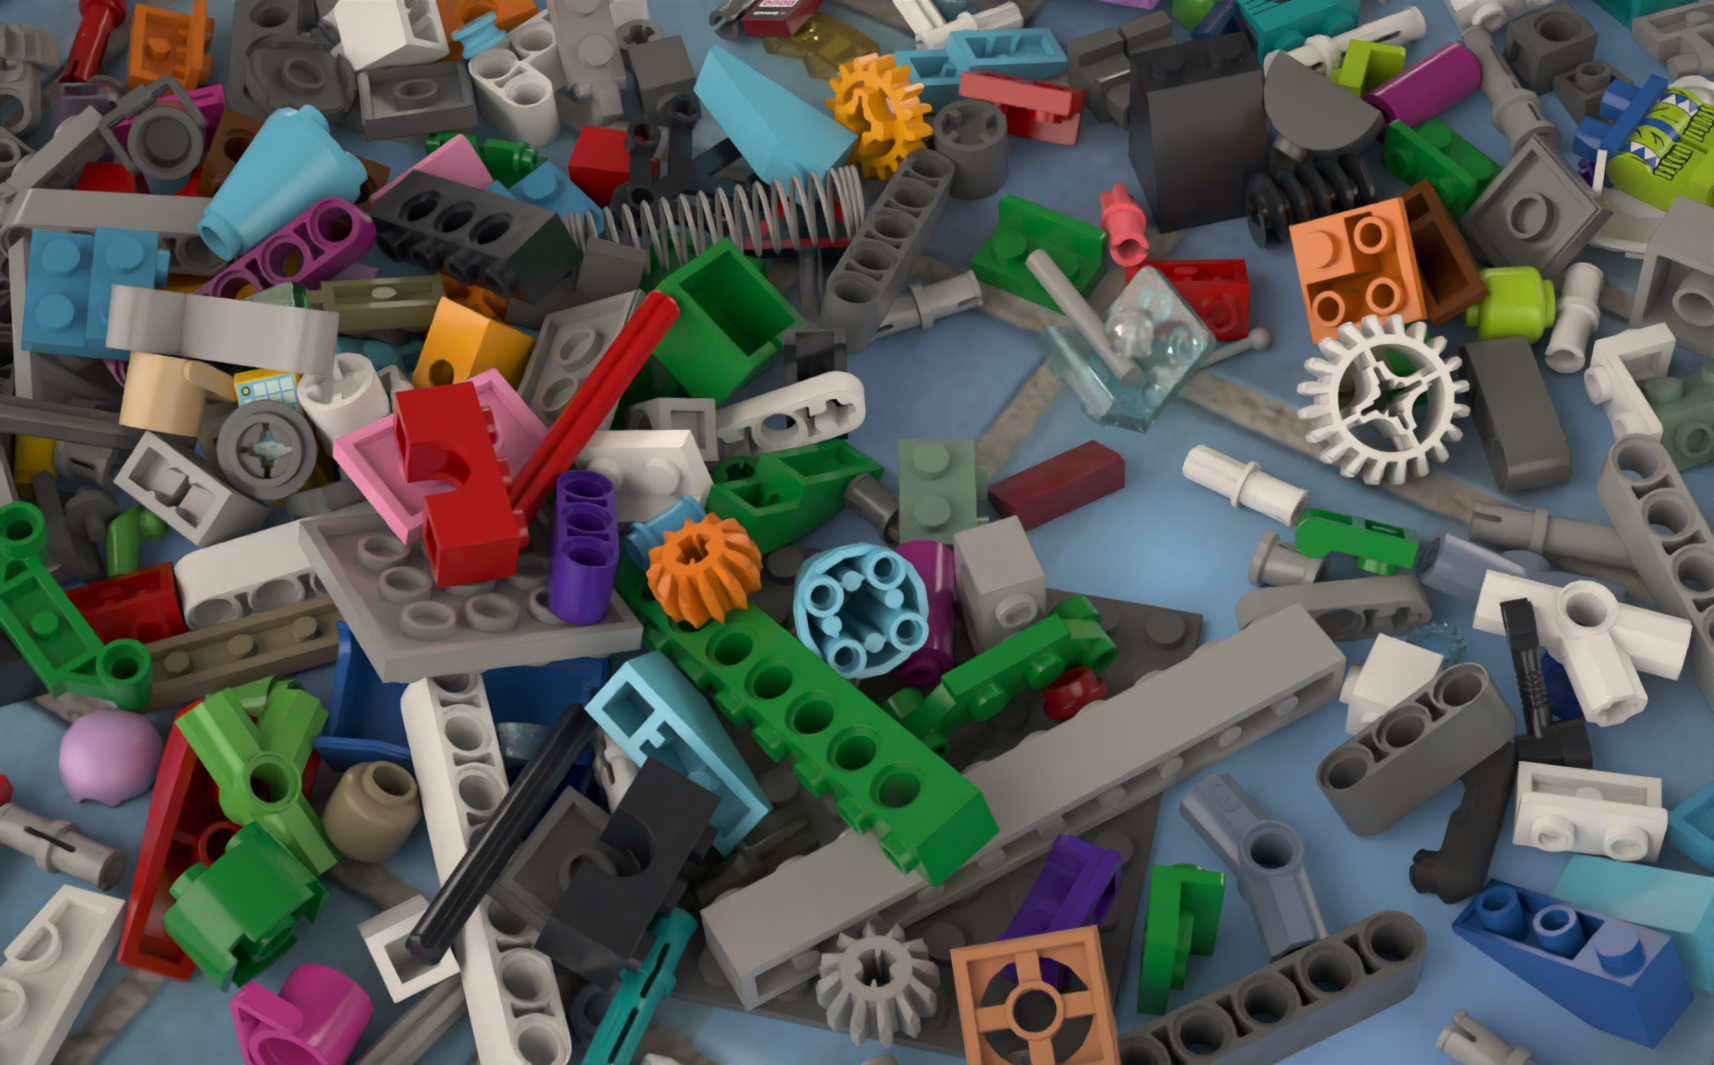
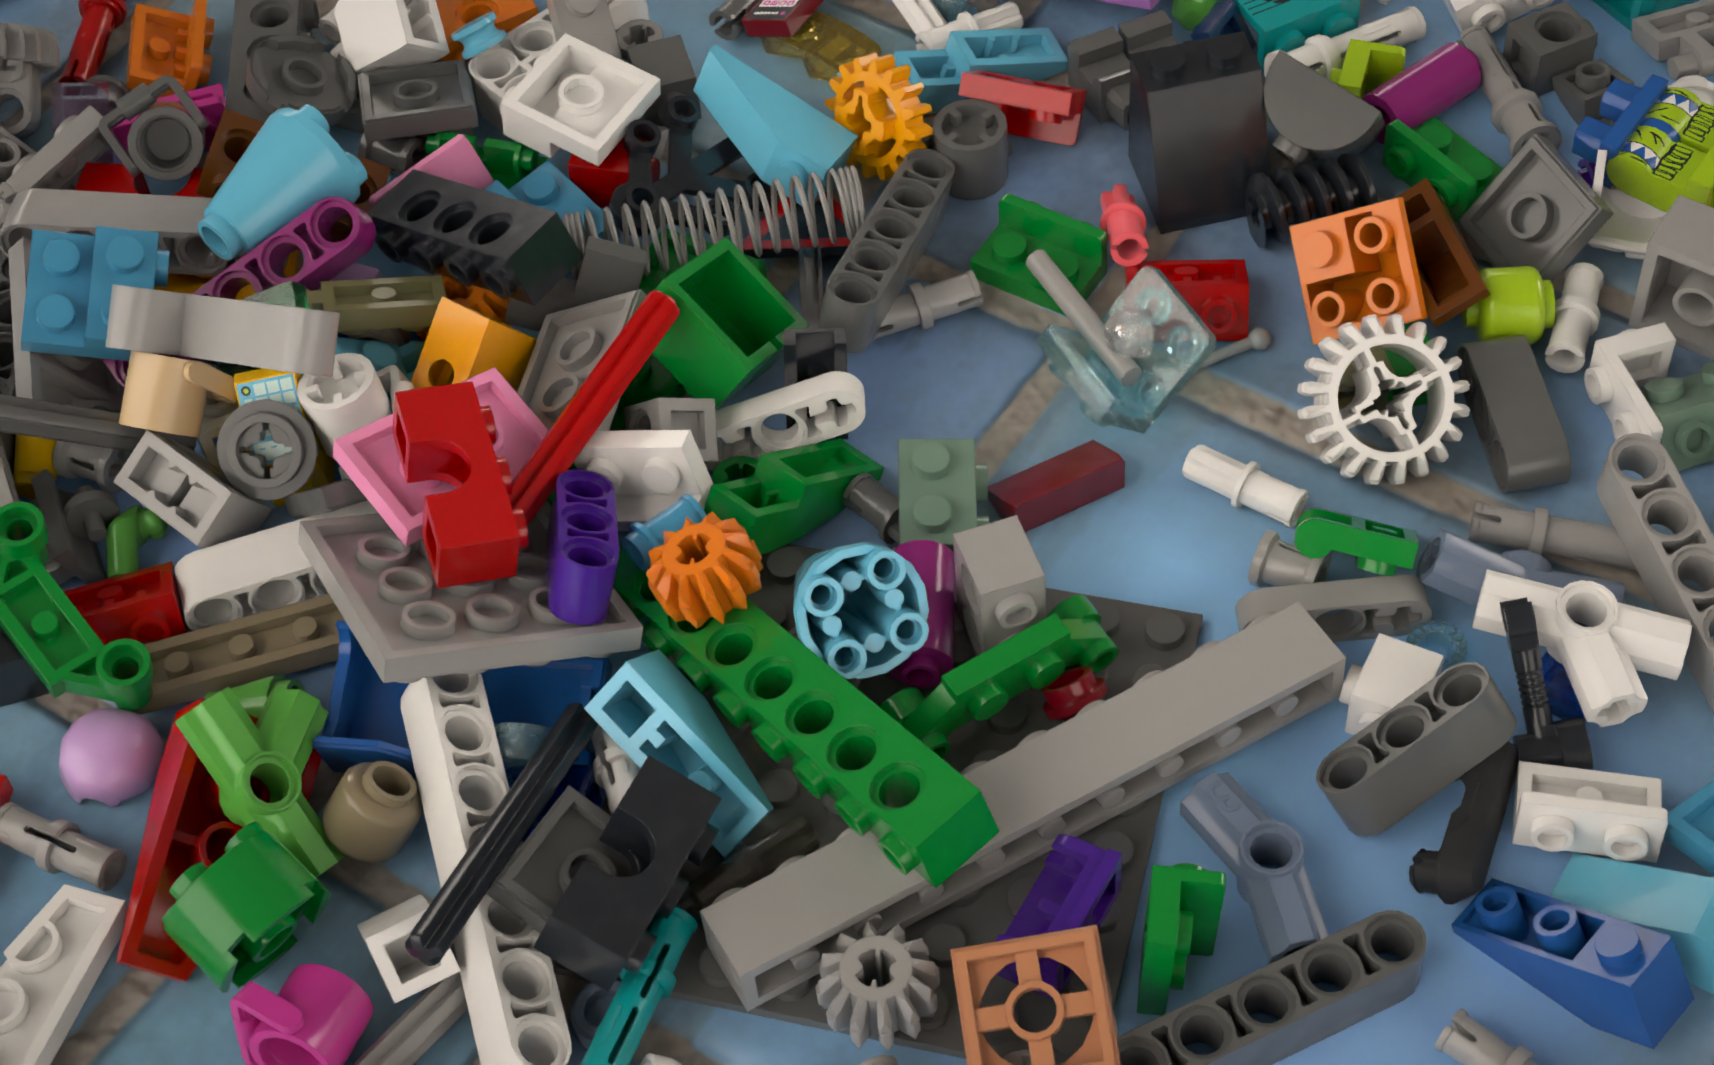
(395, 153): none -> dark grey bush
(577, 101): none -> white plate

